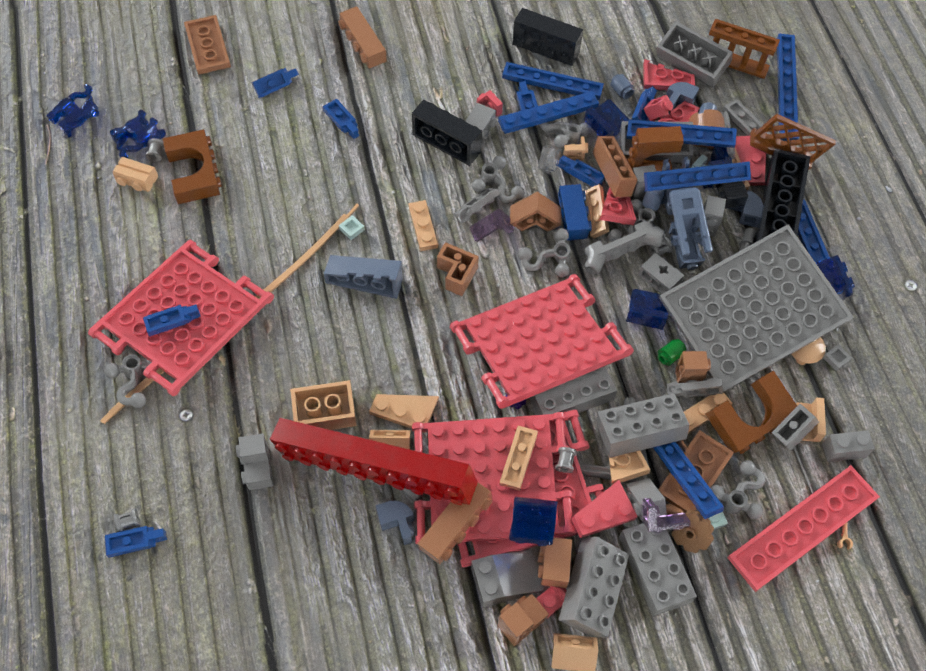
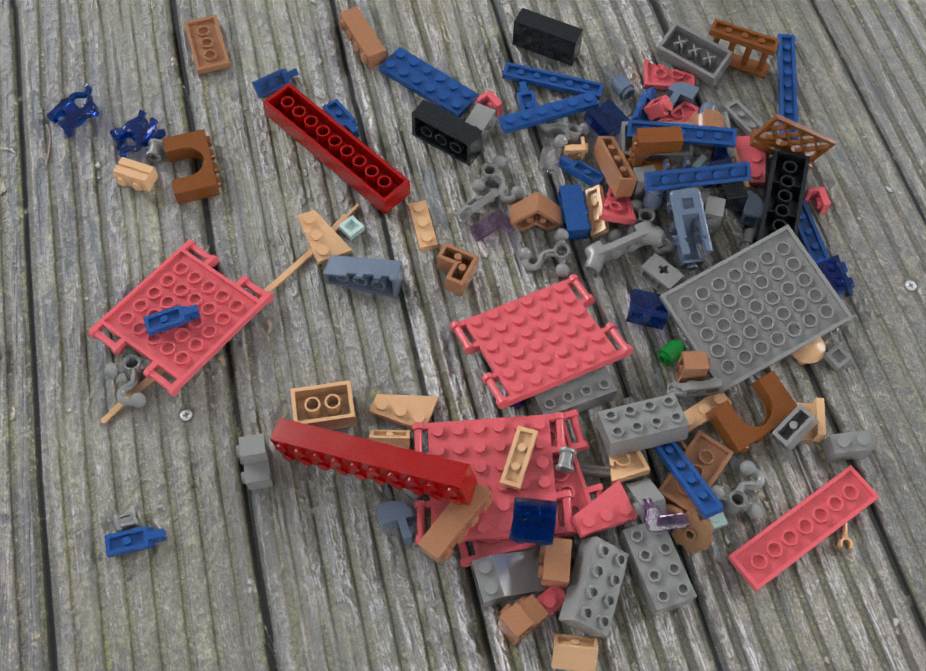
(322, 237): none -> light nougat wing
(337, 148): none -> red brick
(428, 82): none -> blue plate
(819, 197): none -> coral bracket

